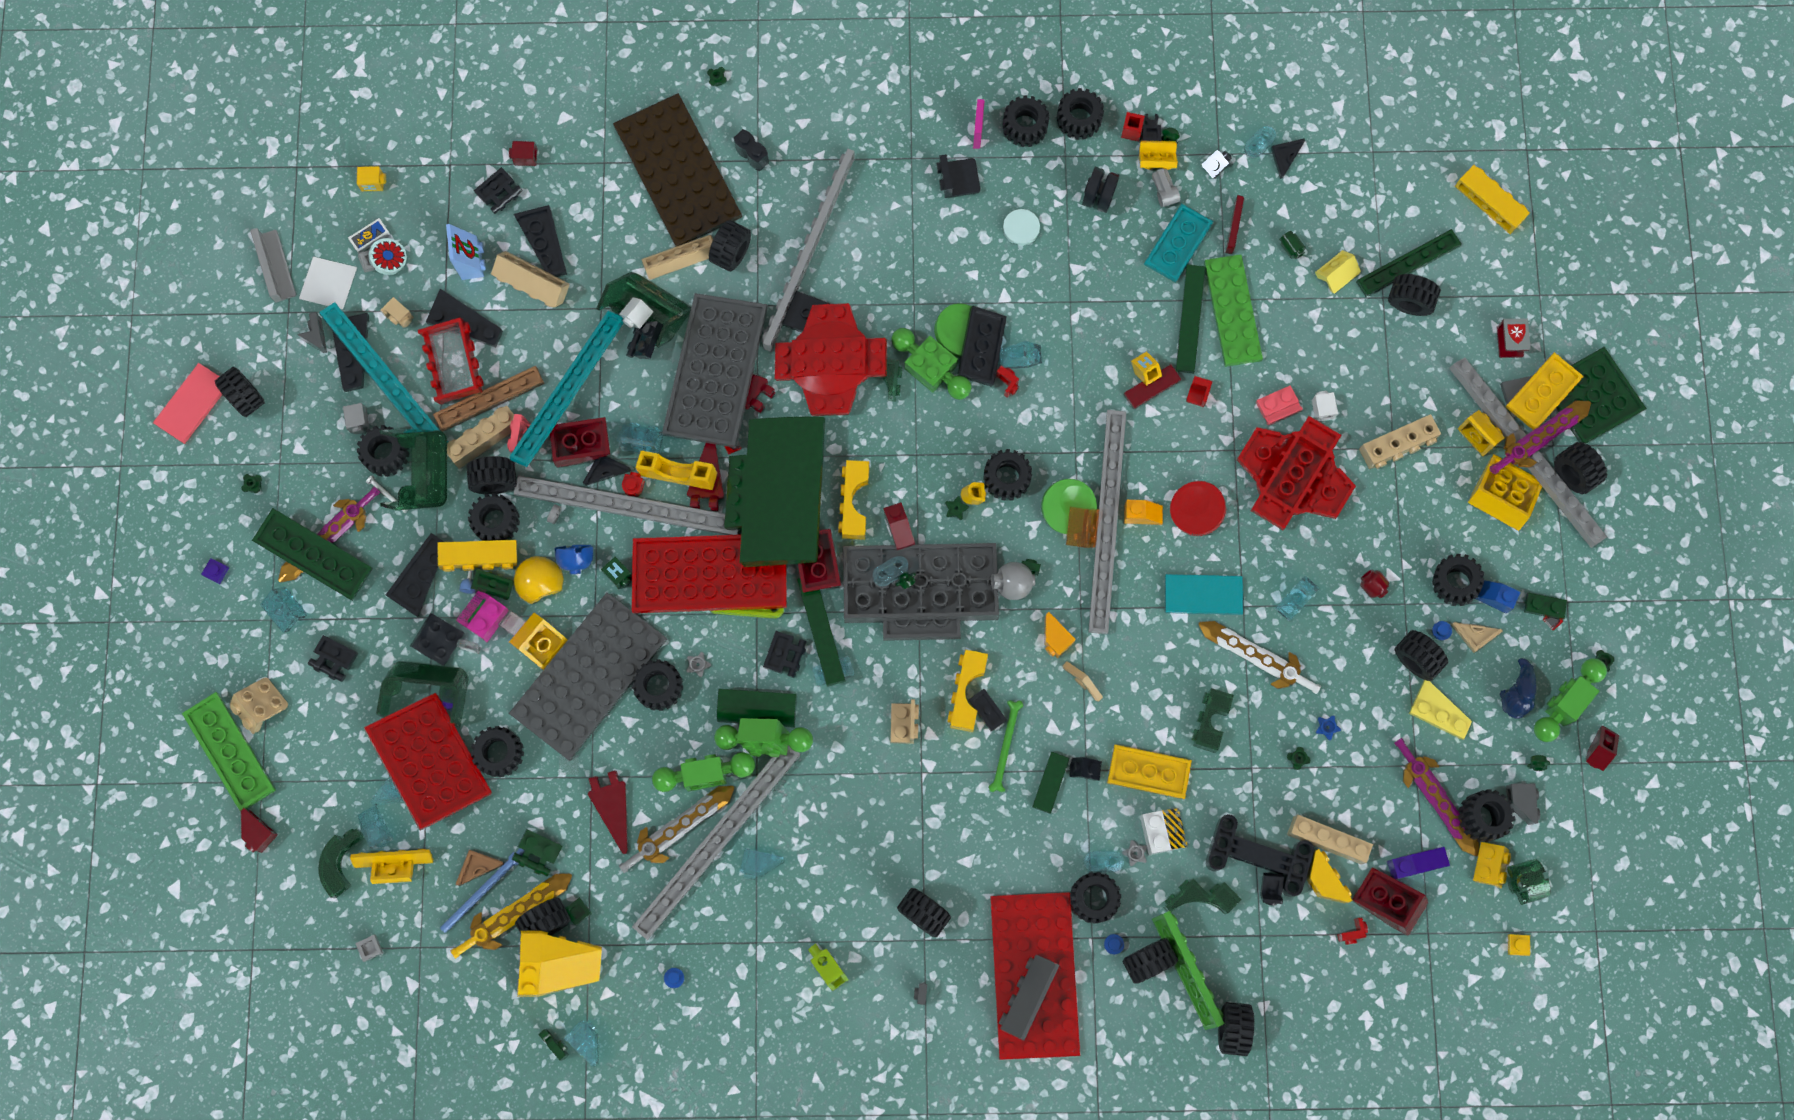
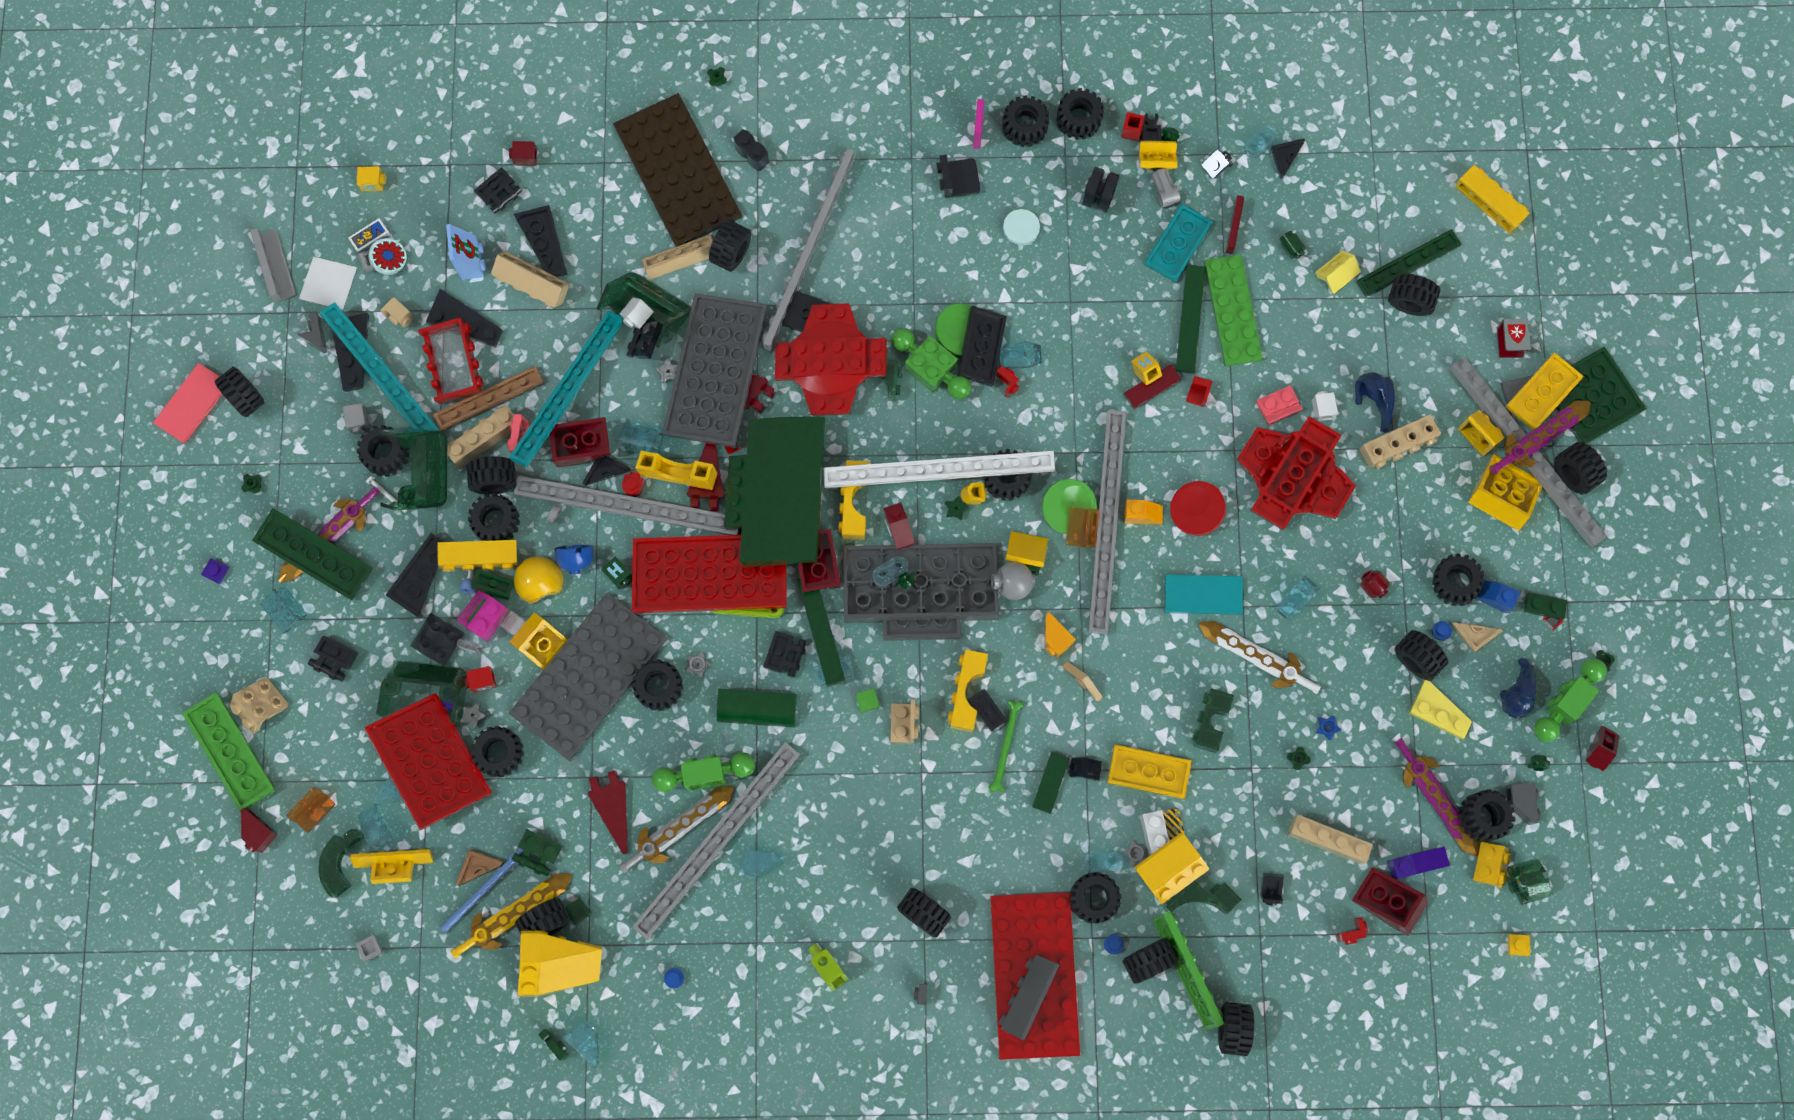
(311, 809): none -> clear orange panel
(477, 715): none -> light grey plate
(480, 679): none -> red brick
(667, 366): none -> light grey plate
(763, 737): bright green brick -> none
(867, 700): none -> bright green tile
(939, 469): none -> white plate
(1027, 549): none -> yellow tile
(1171, 868): none -> yellow slope
(1260, 856): black beam -> none
(1326, 880): yellow slope -> none
(1381, 391): none -> dark blue hair

